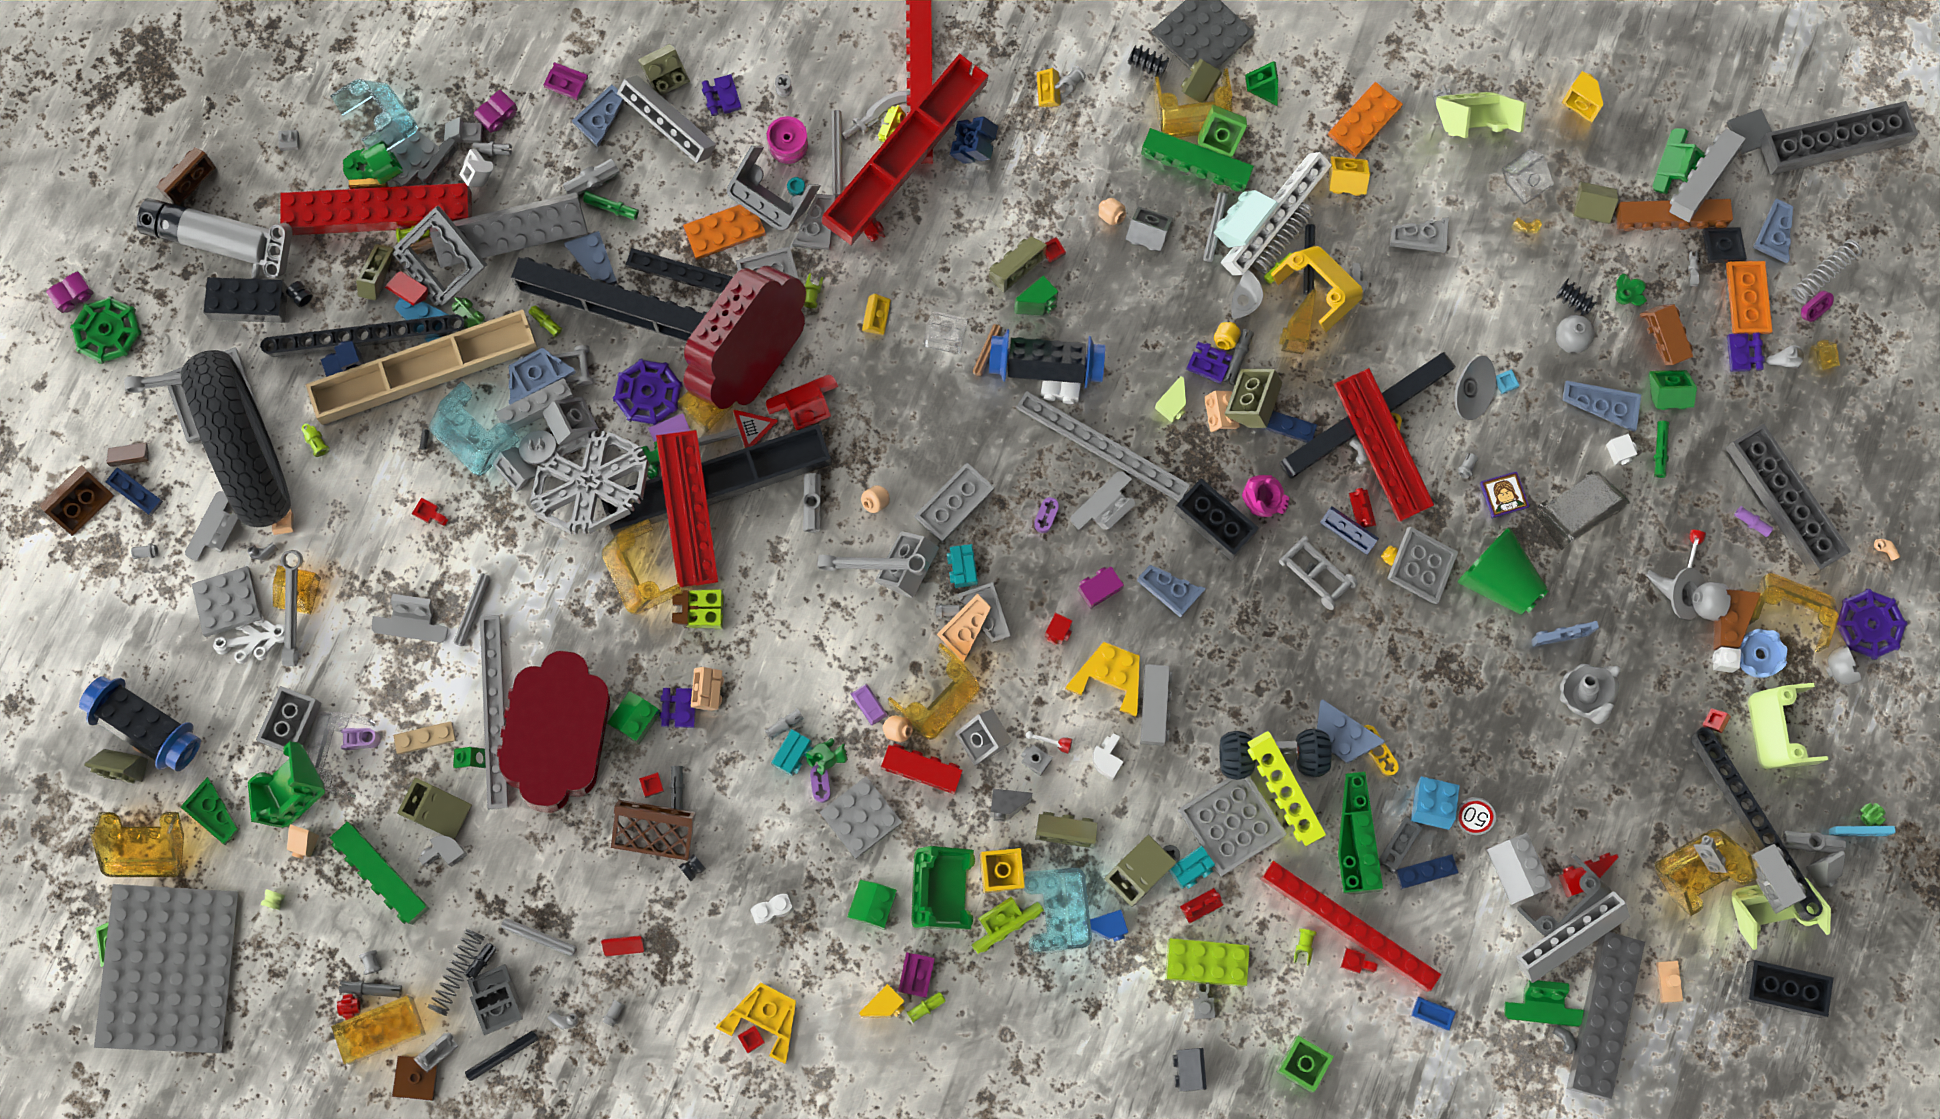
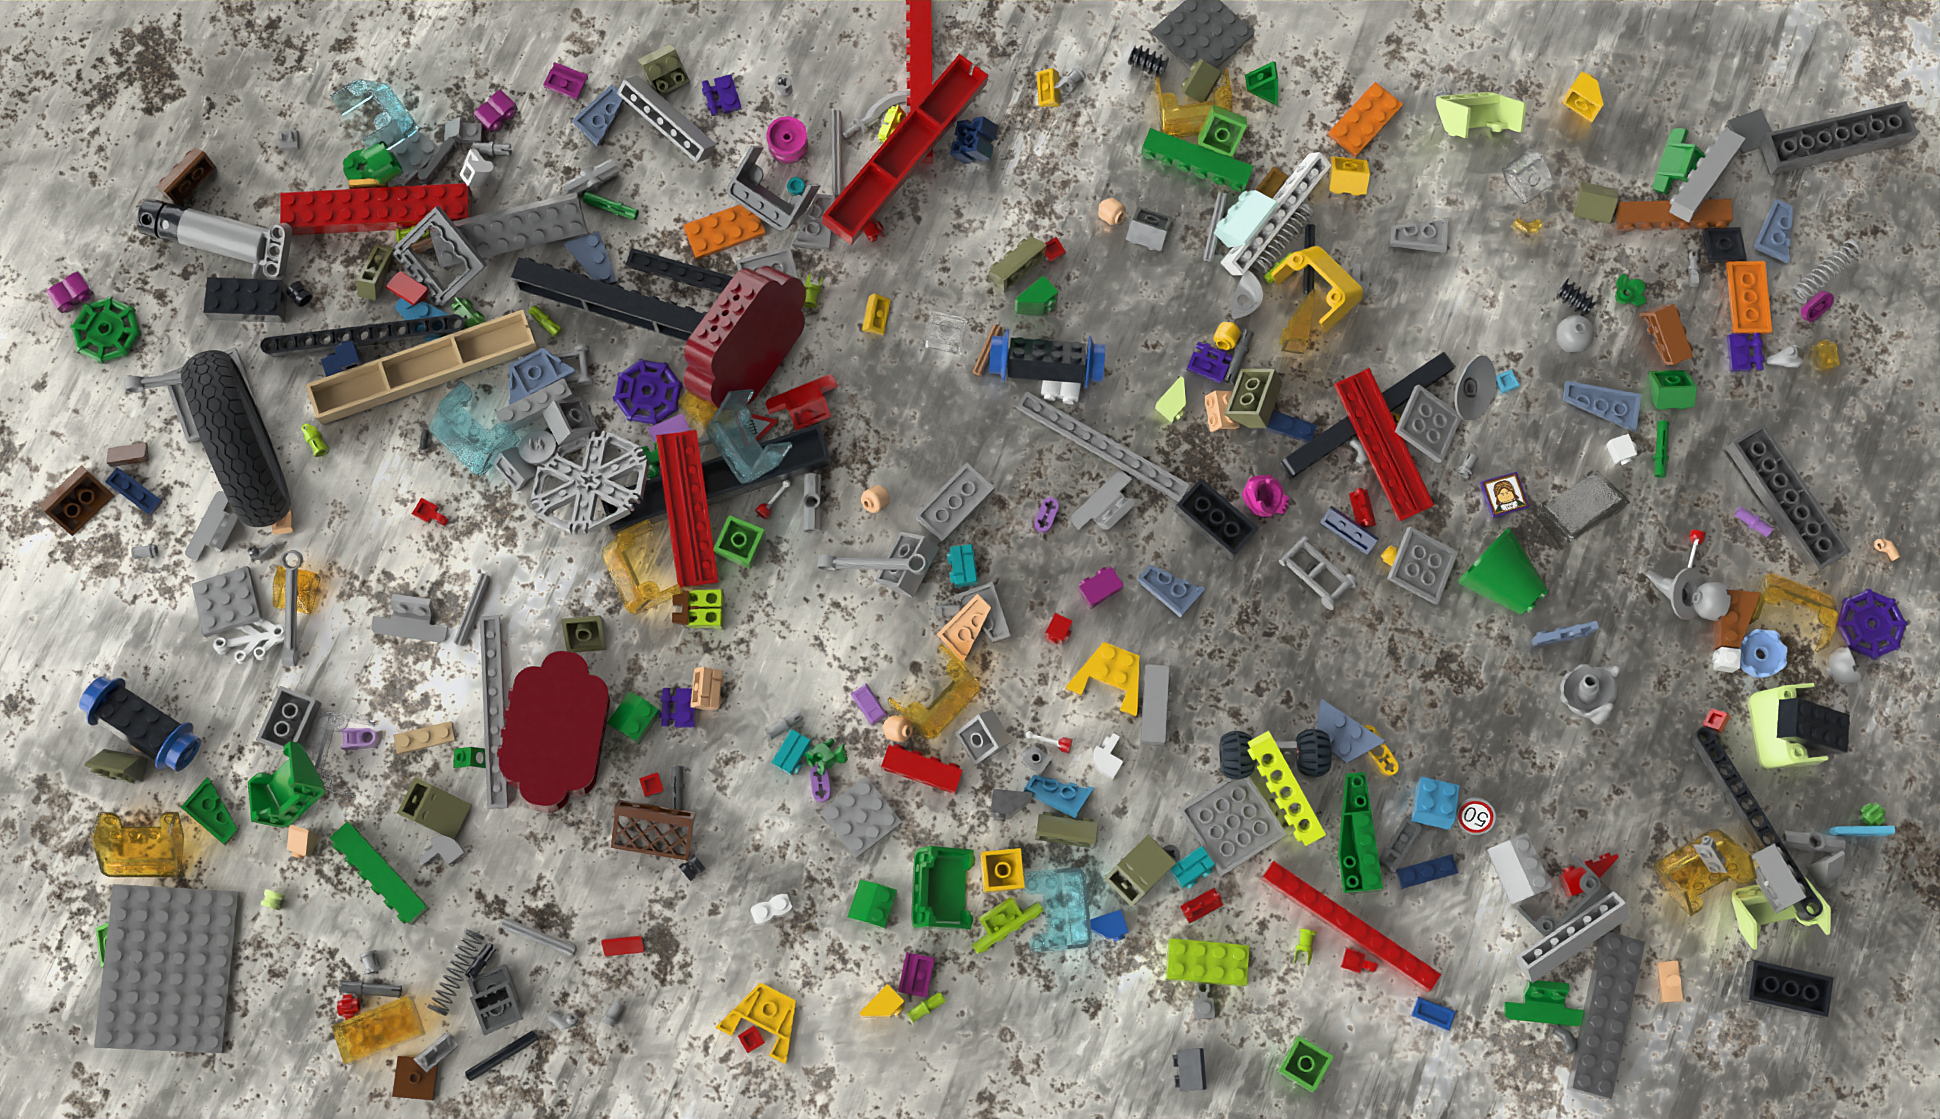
(584, 633): none -> olive slope
(737, 444): none -> clear light blue windscreen
(739, 541): none -> bright green brick
(764, 510): none -> hinge
(1063, 797): none -> dark azure wing
(1272, 182): none -> pearl gold plate
(1428, 423): none -> light grey plate
(1813, 726): none -> black brick

